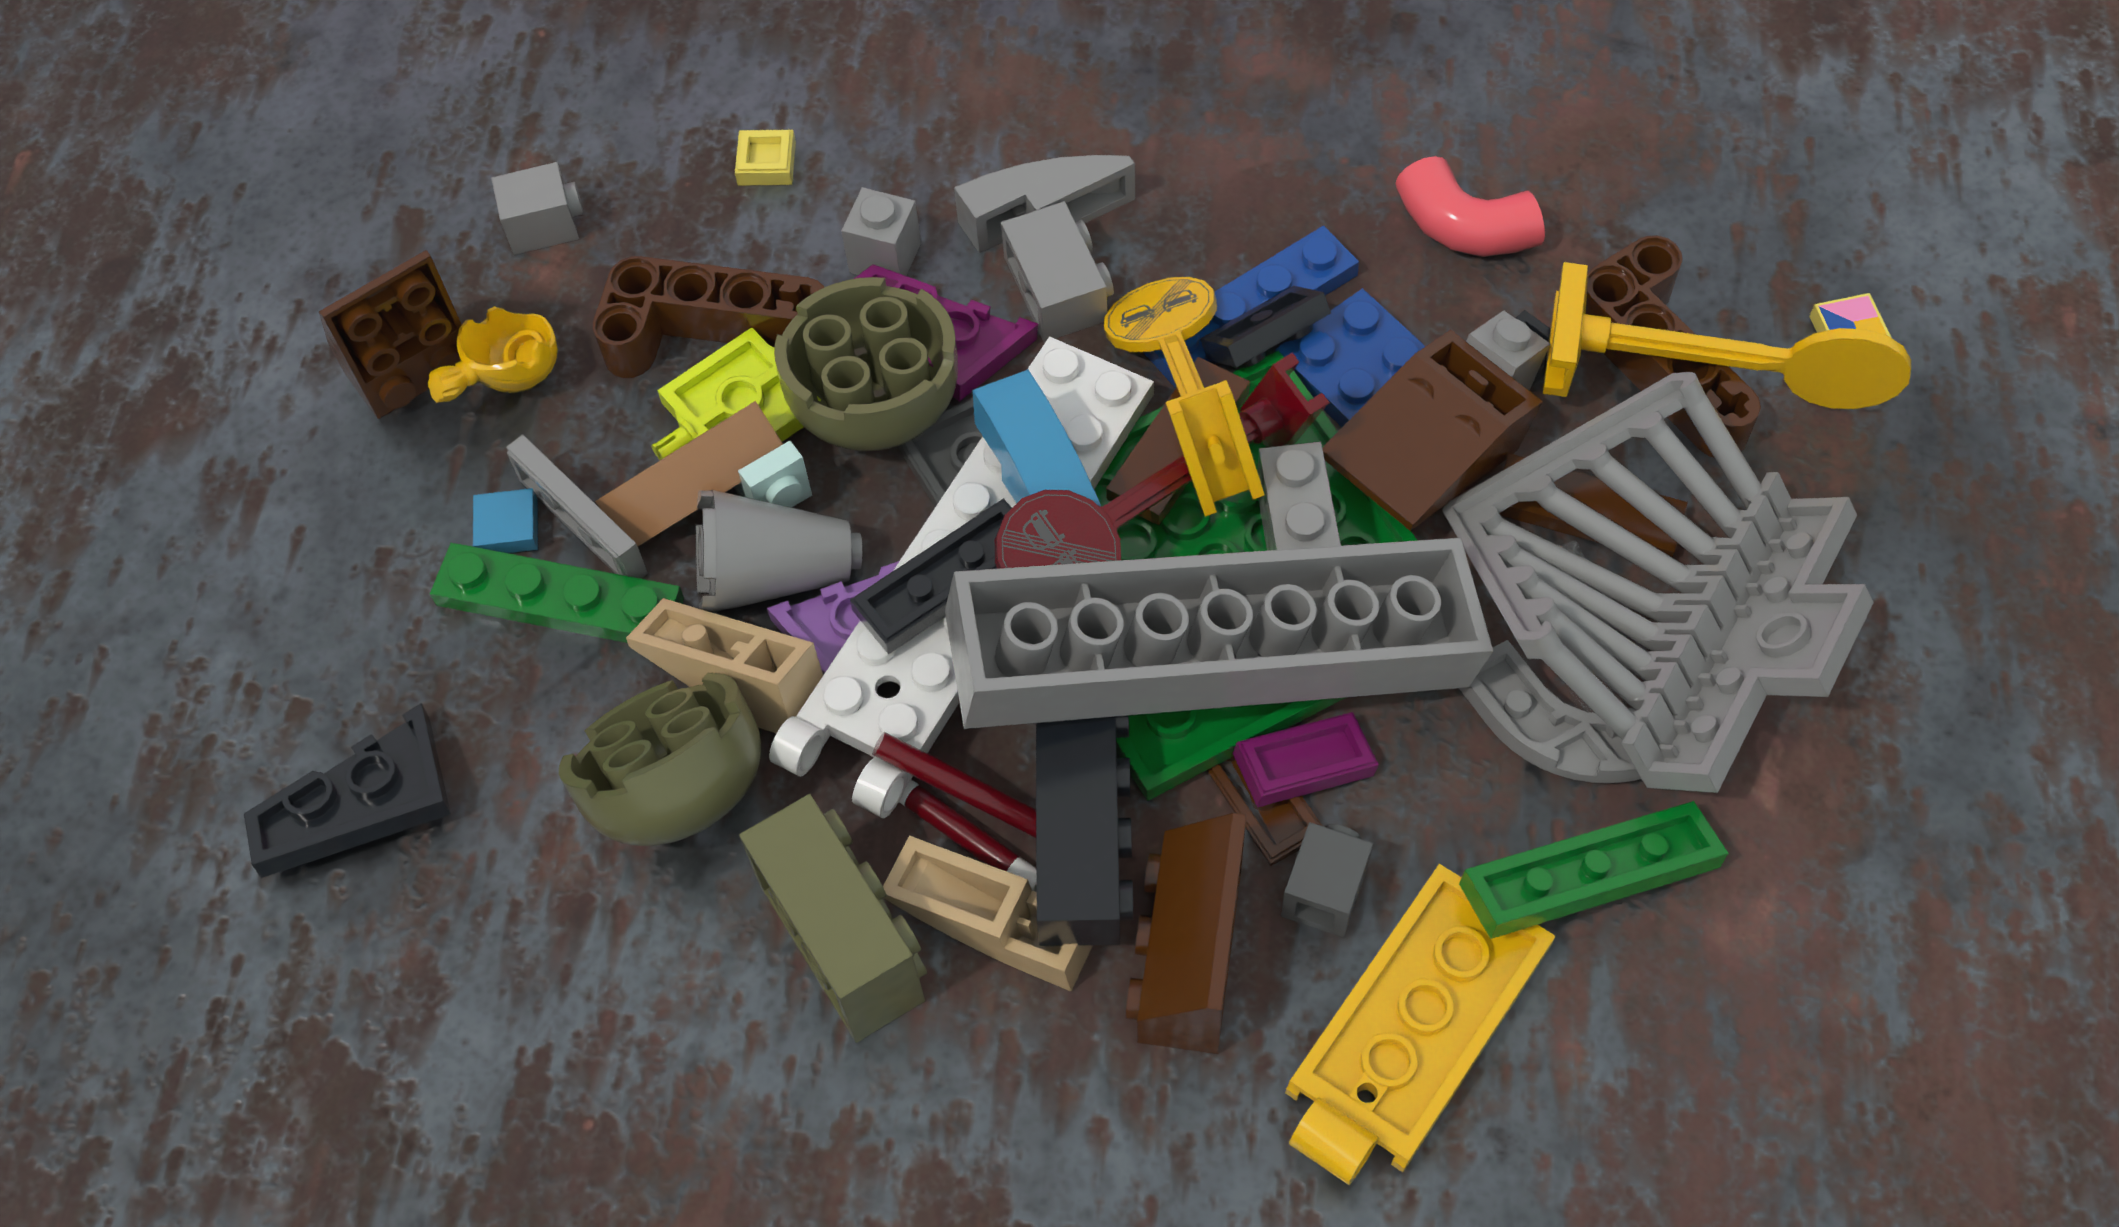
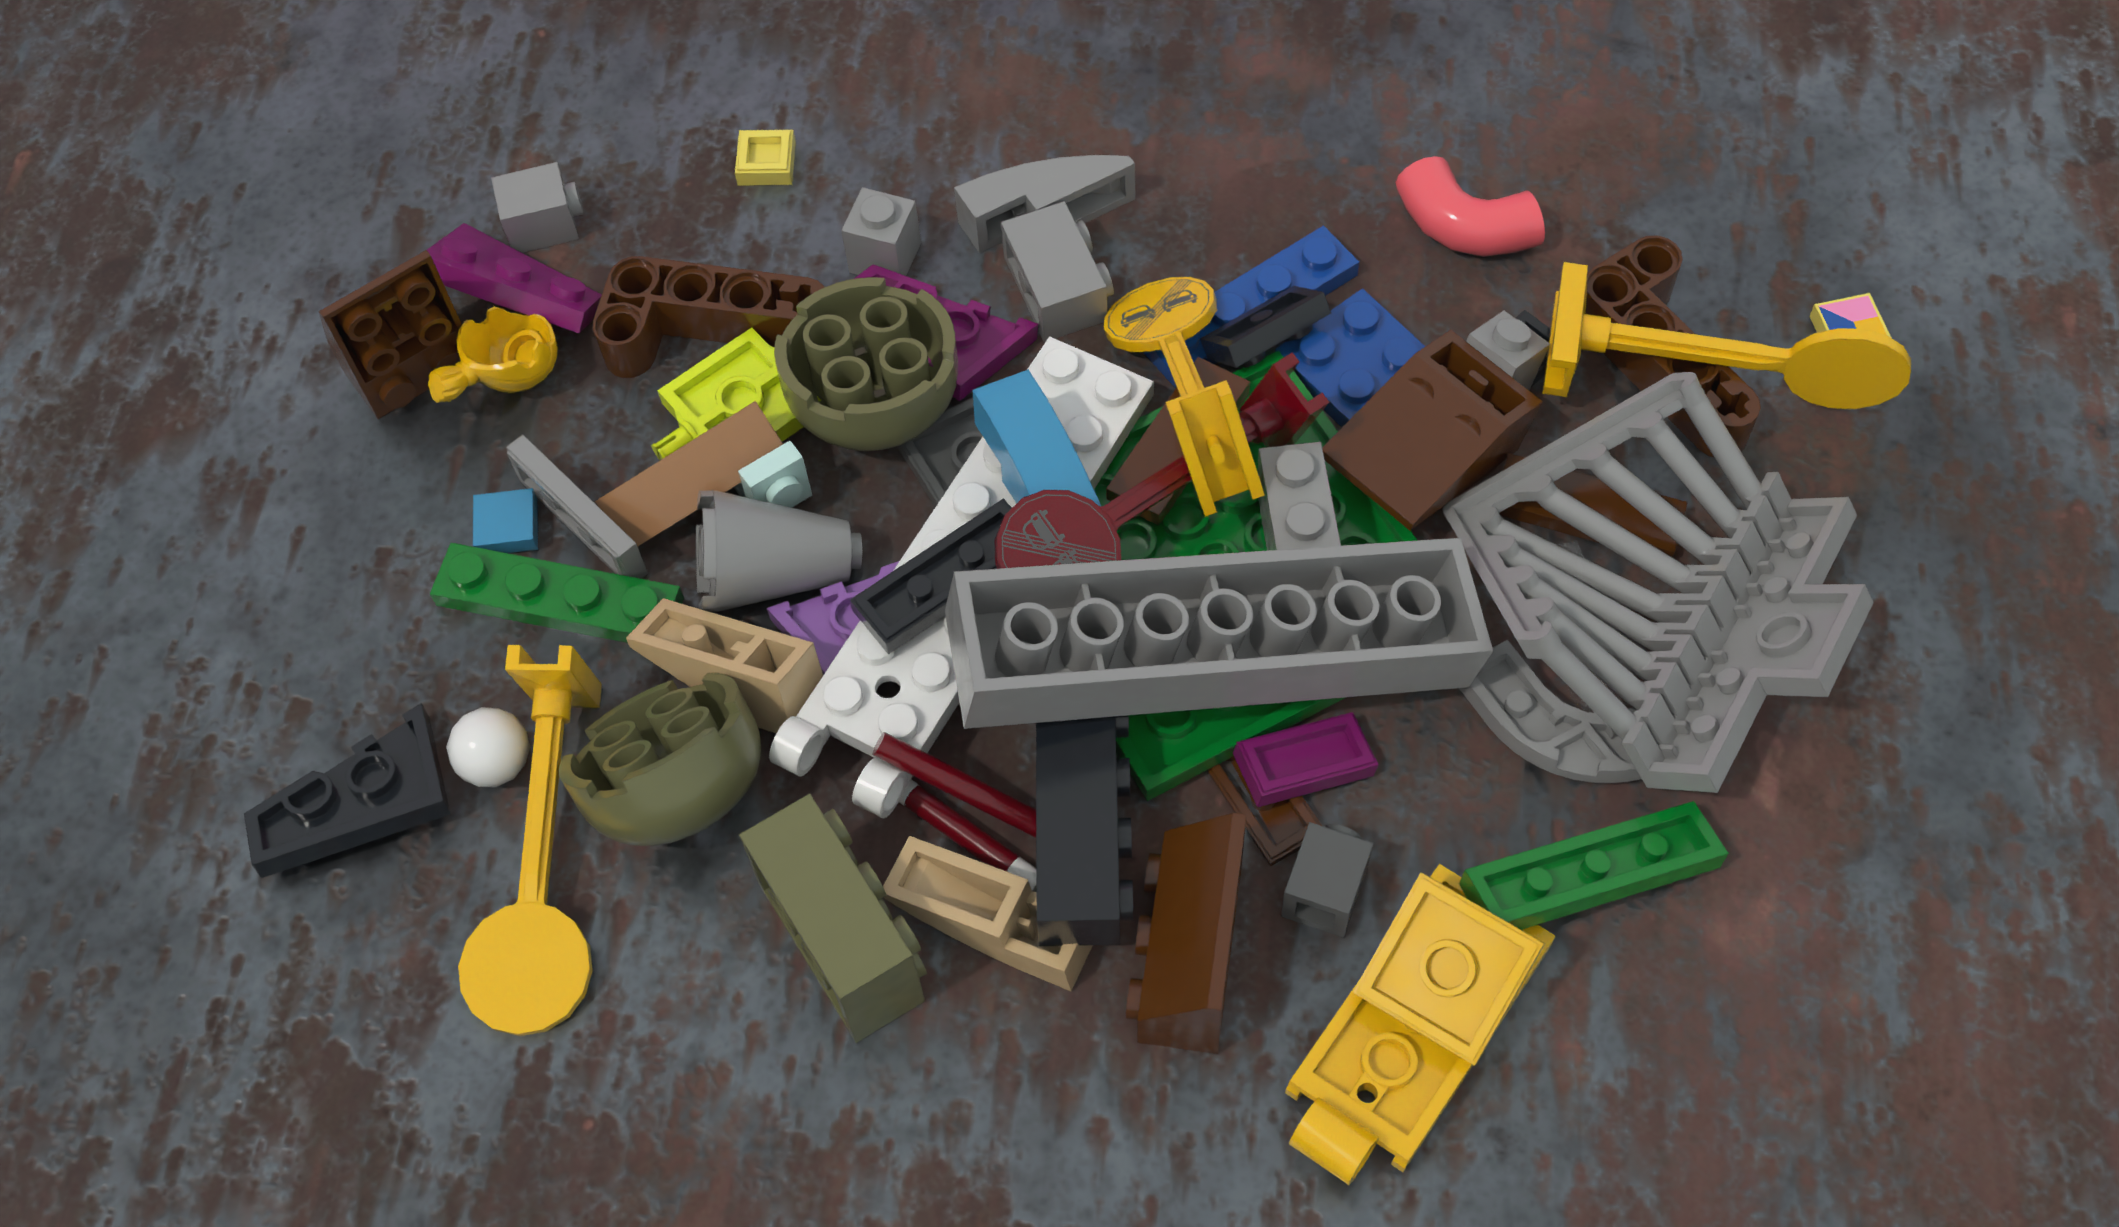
(488, 747): none -> white piece
(511, 279): none -> magenta wing
(529, 959): none -> yellow piece
(1448, 968): none -> yellow tile

